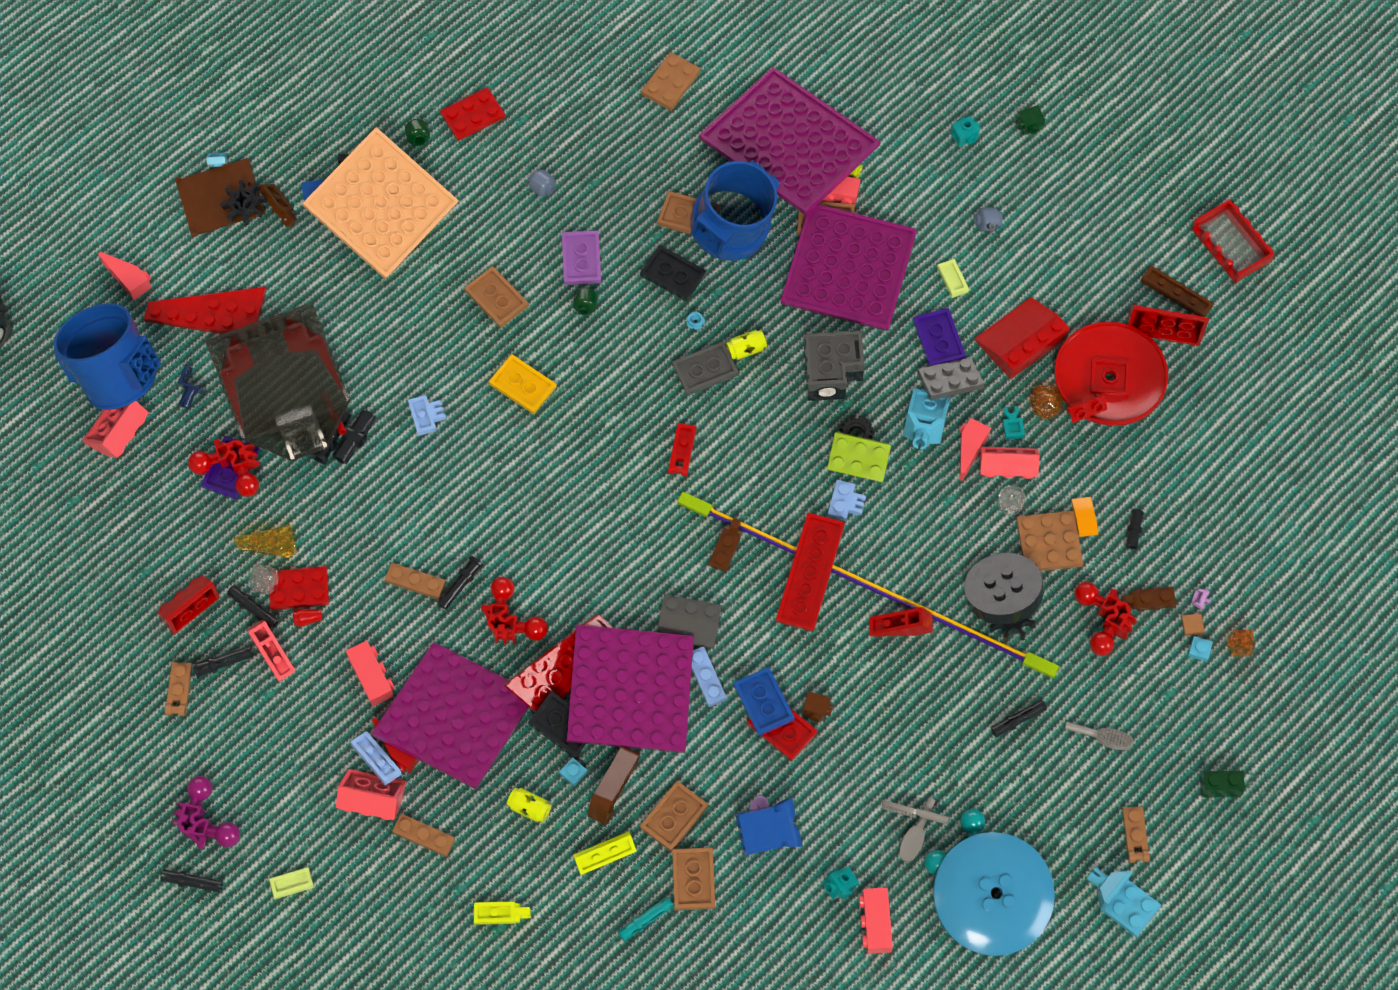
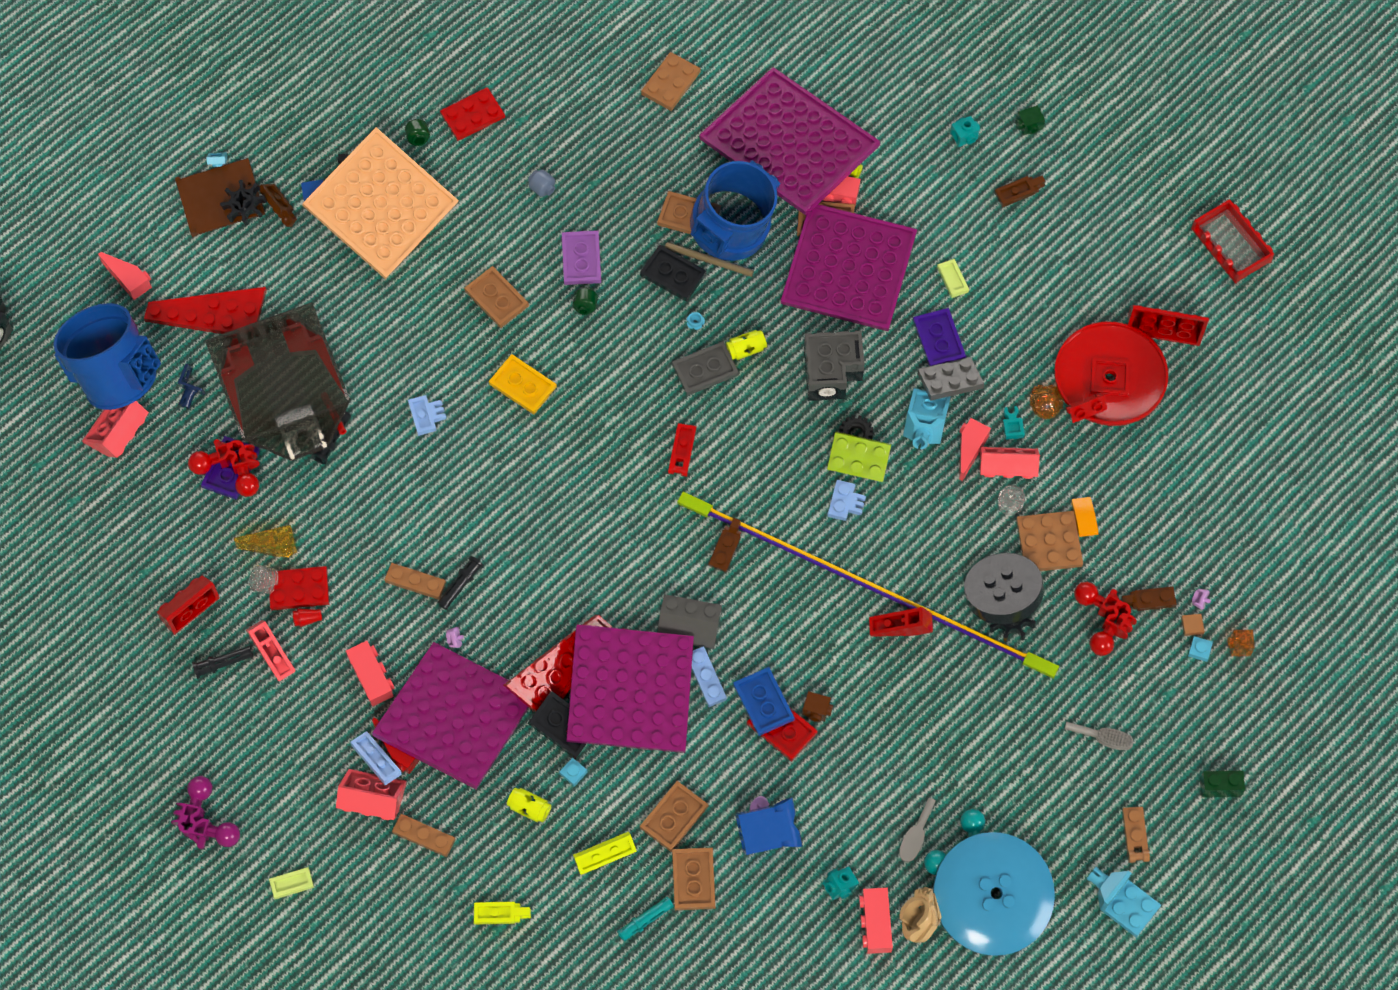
(178, 688): medium nougat plate -> none
(184, 879): black pin -> none
(246, 601): black pin -> none
(354, 437): black piece -> none
(454, 638): none -> lavender piece
(534, 628): red piece -> none
(612, 784): reddish brown beam -> none
(709, 259): none -> dark tan piece
(810, 572): red plate -> none
(908, 811): light grey piece -> none
(920, 923): none -> tan helmet
(988, 219): sand blue head -> none
(1016, 719): black pin -> none
(1019, 190): none -> reddish brown hinge
(1023, 337): red slope -> none
(1134, 529): black pin -> none
(1177, 292): reddish brown tile -> none

